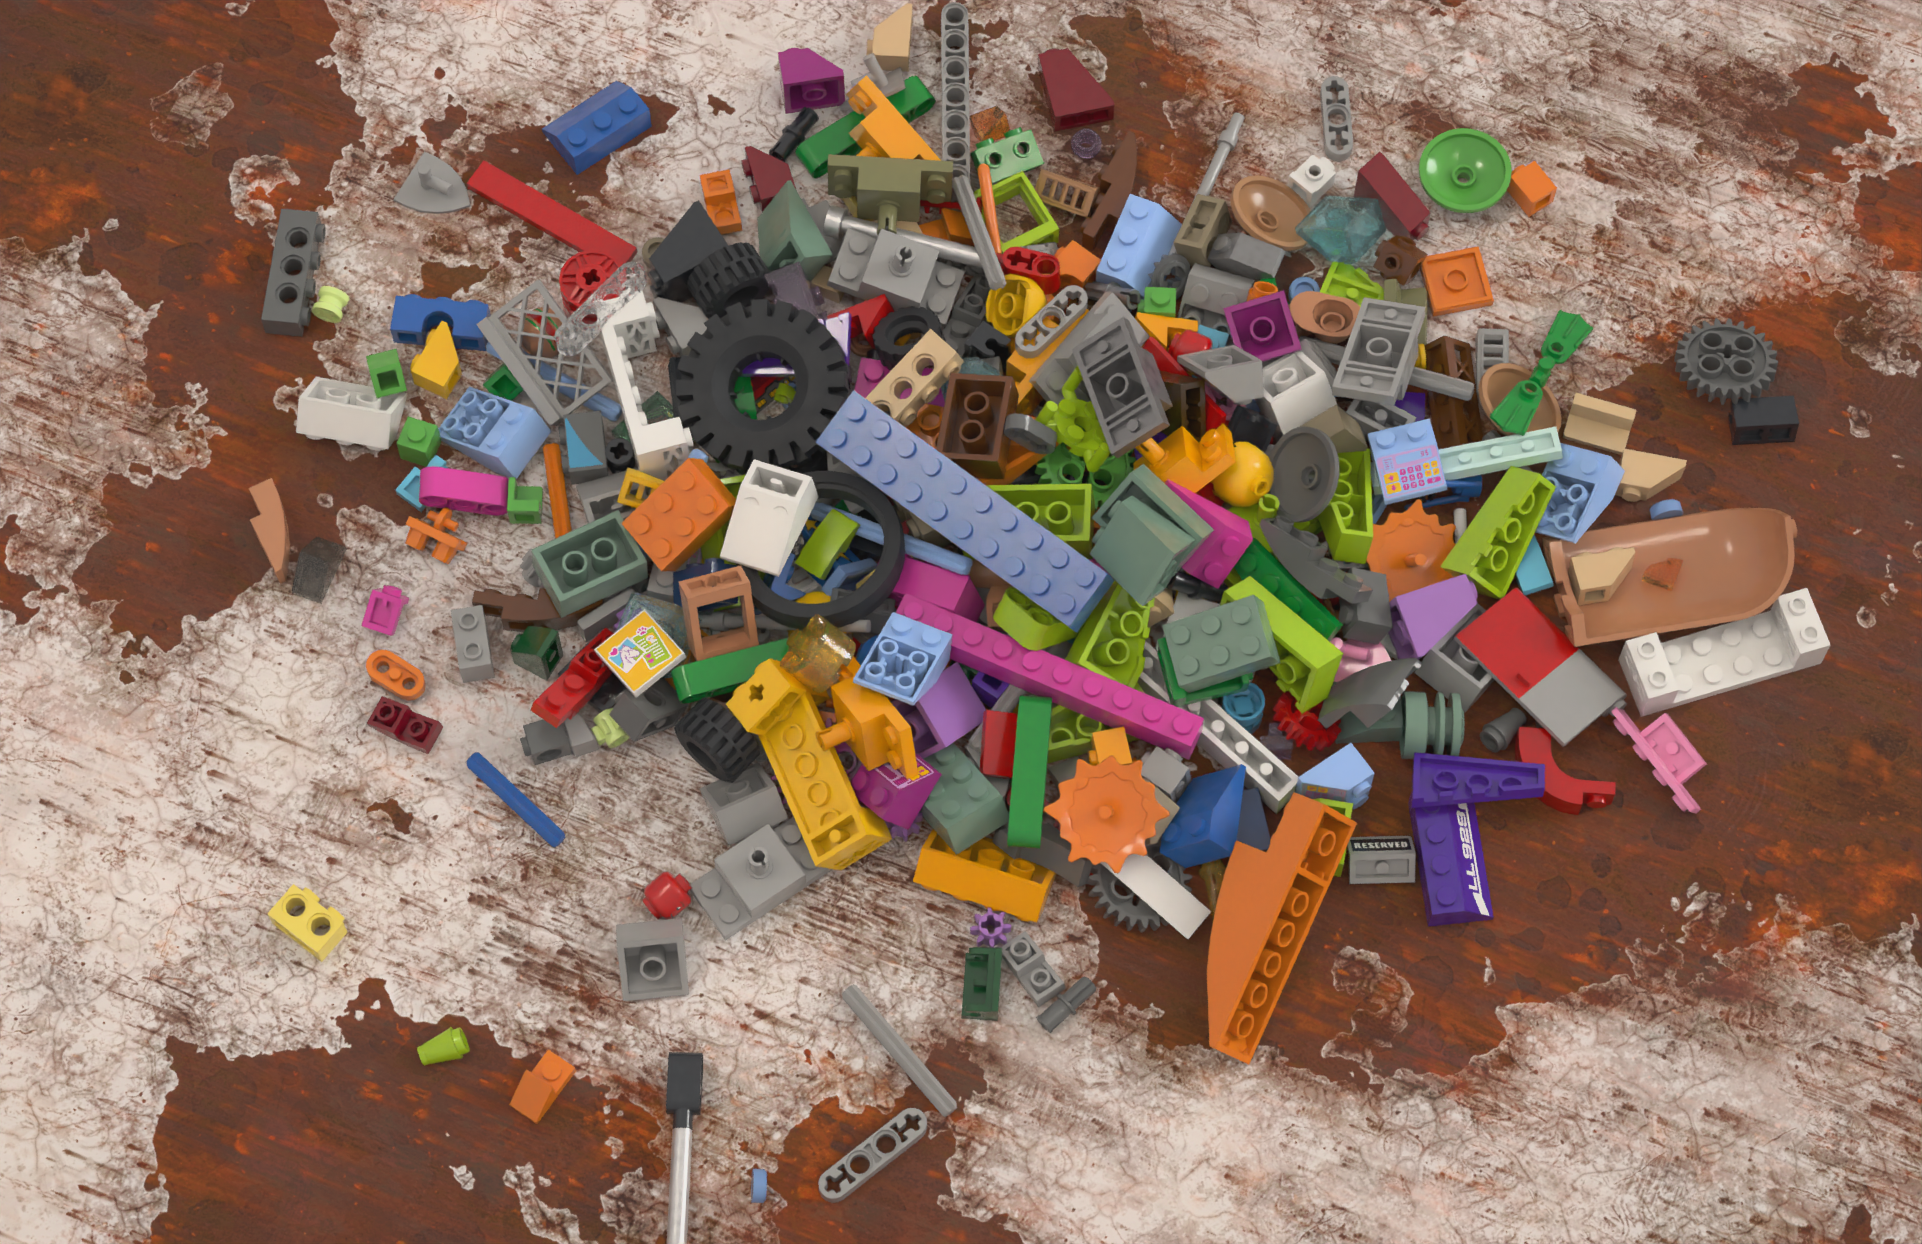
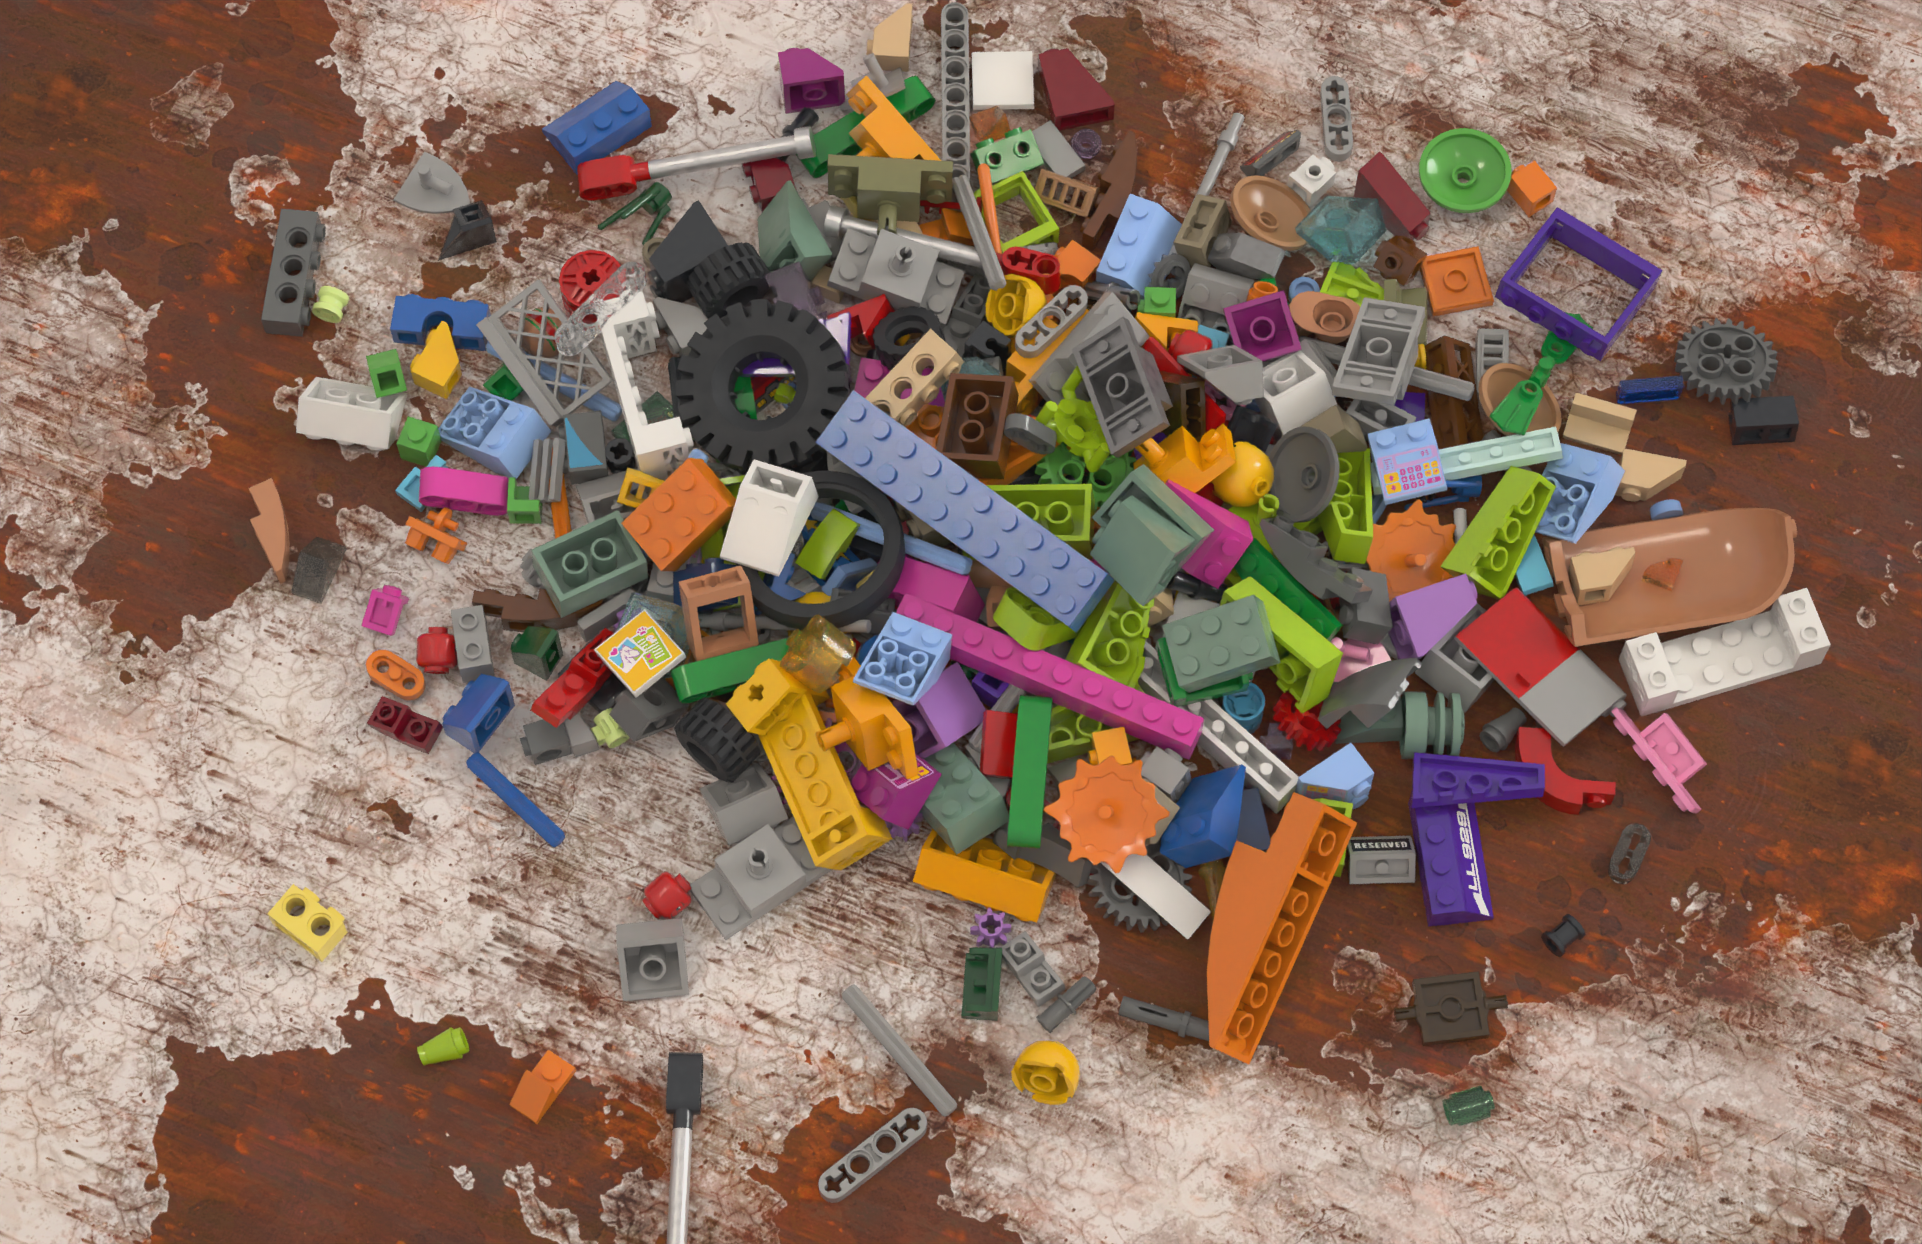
(436, 651): none -> red head
(469, 230): none -> black slope
(479, 711): none -> blue slope
(542, 470): none -> light grey tile
(547, 214): red tile -> none
(620, 174): none -> piece
(652, 200): none -> dark green plant
(721, 201): orange slope -> none
(758, 1186): medium blue tile -> none
(1002, 80): none -> white slope
(1047, 1071): none -> yellow cylinder
(1057, 152): none -> light grey tile
(1165, 1018): none -> dark grey pin
(1272, 154): none -> dark grey slope
(1450, 1008): none -> dark brown plate
(1468, 1106): none -> clear green brick
(1563, 935): none -> black bush
(1595, 248): none -> dark purple window
(1636, 856): none -> clear smoke beam
(1649, 389): none -> clear blue tile

